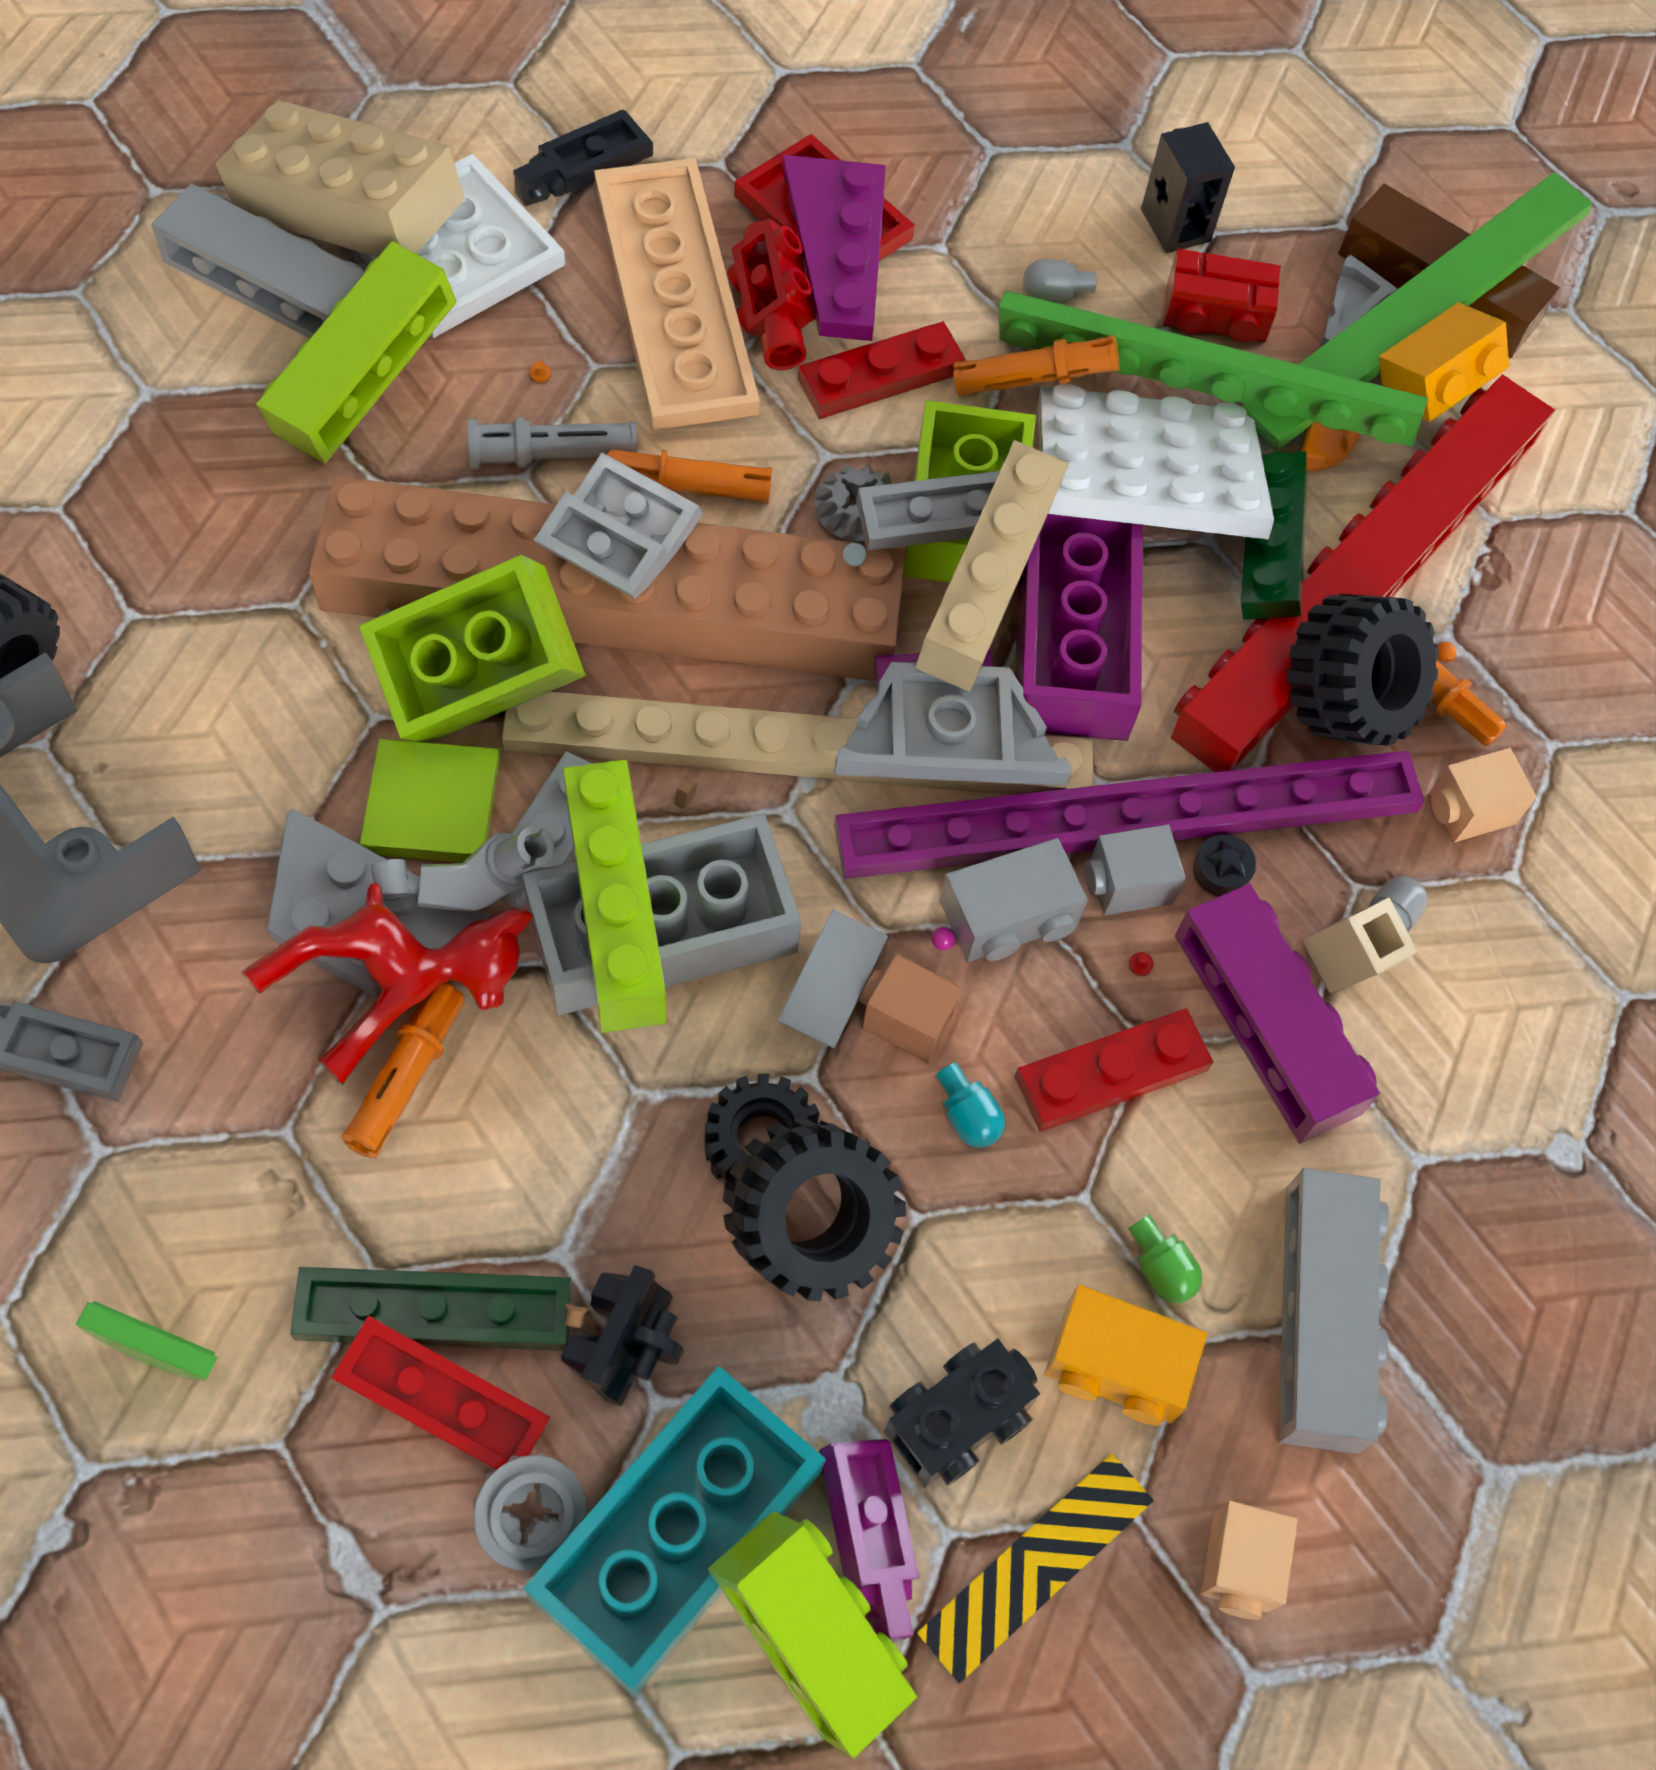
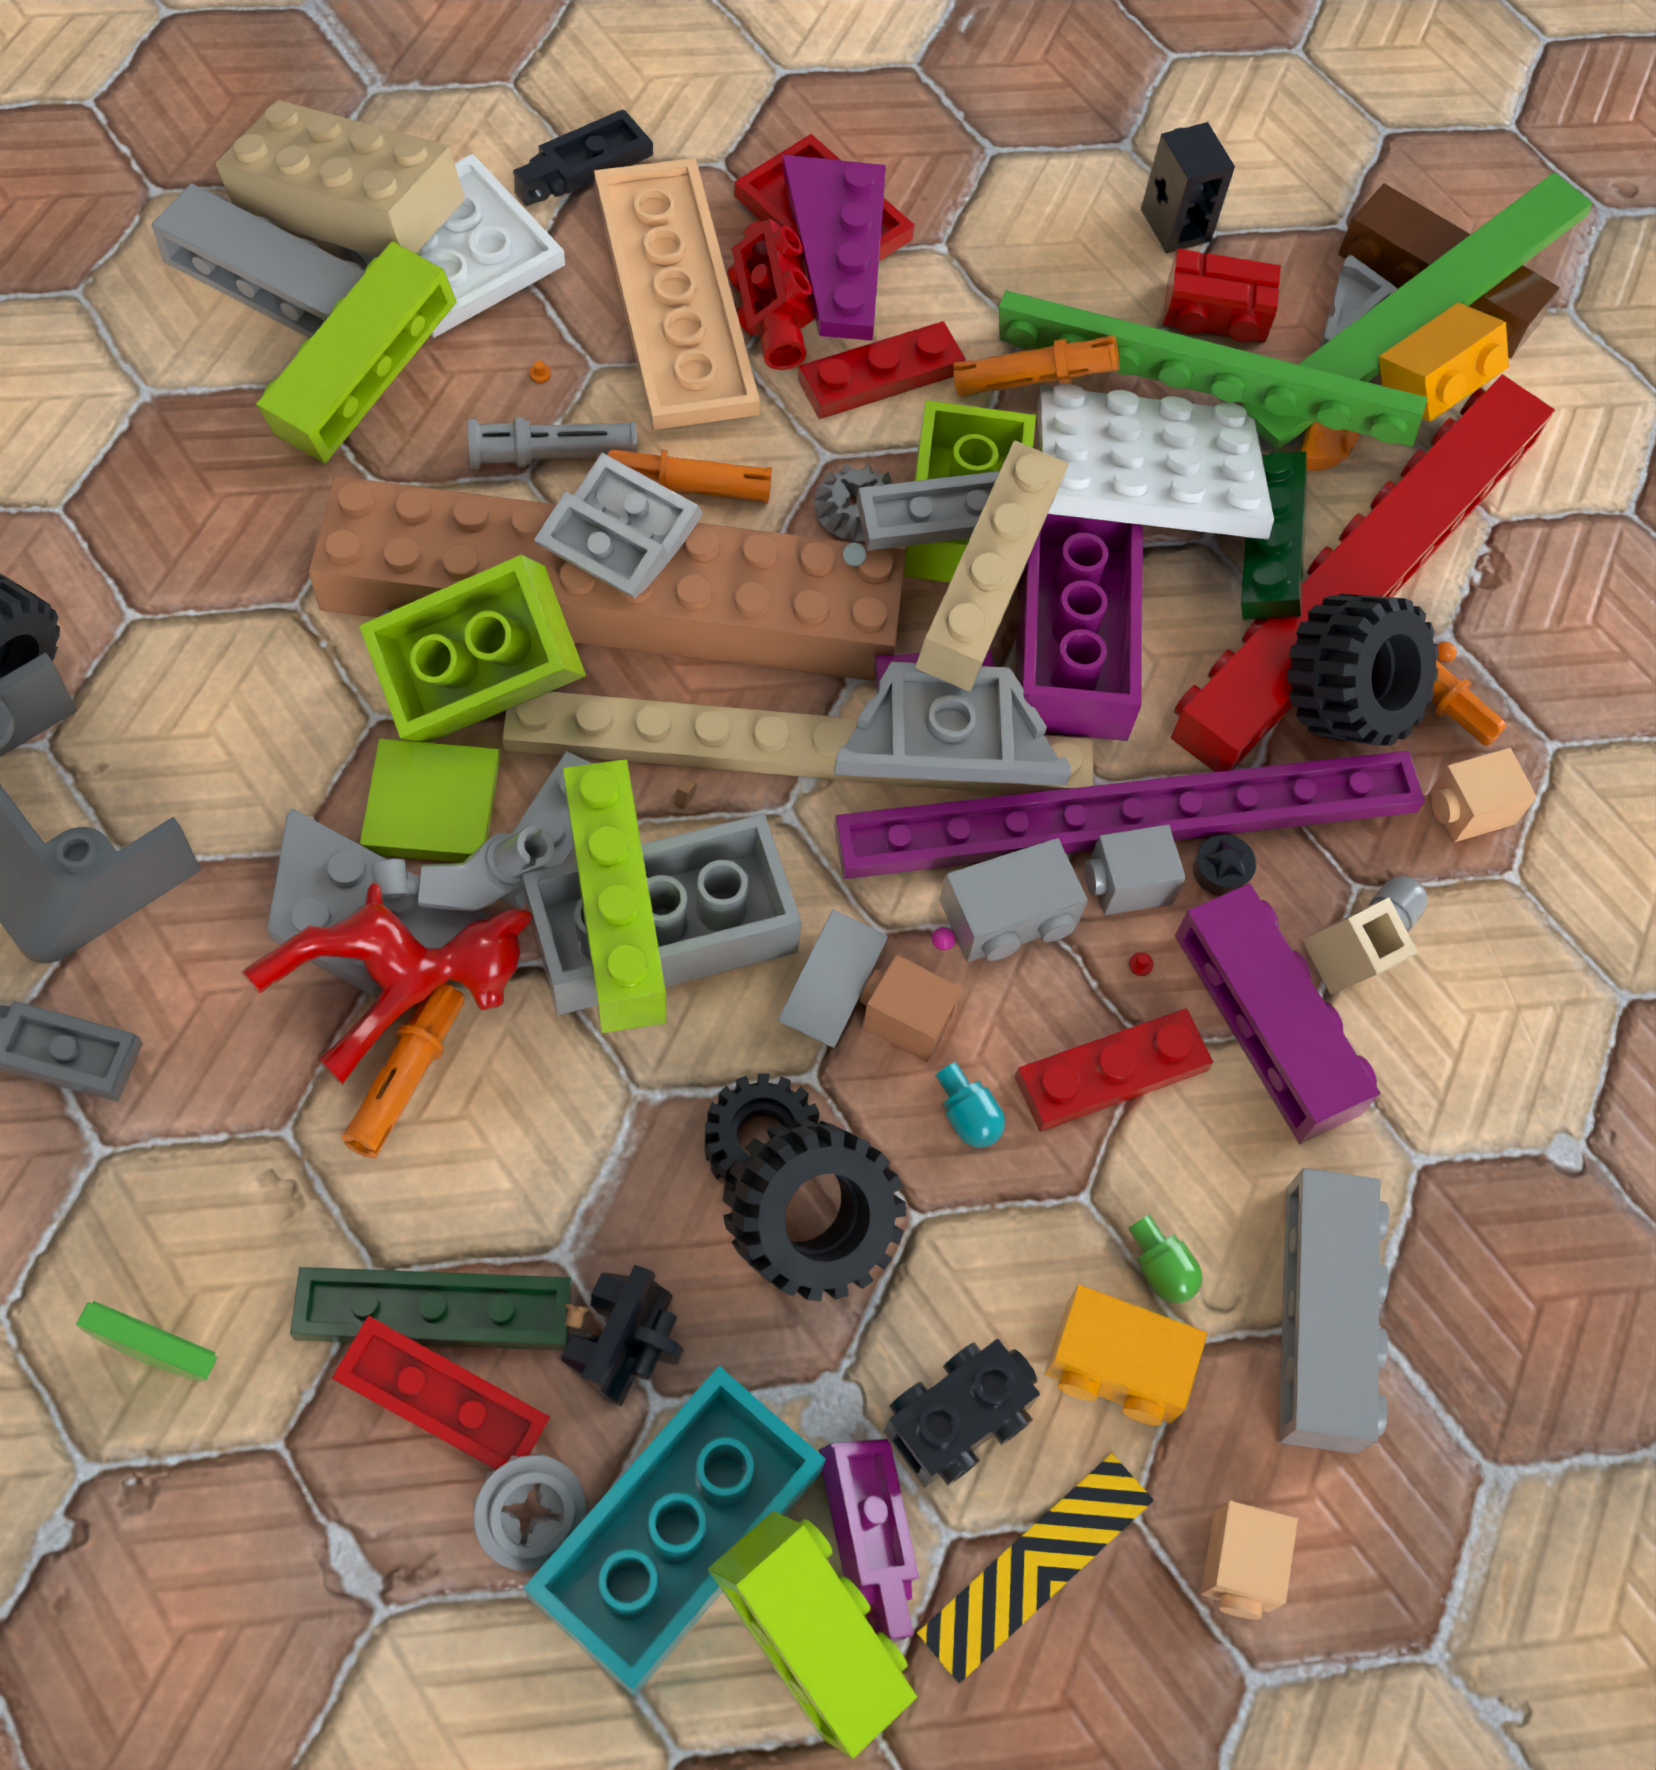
(1057, 280): light grey cylinder -> none

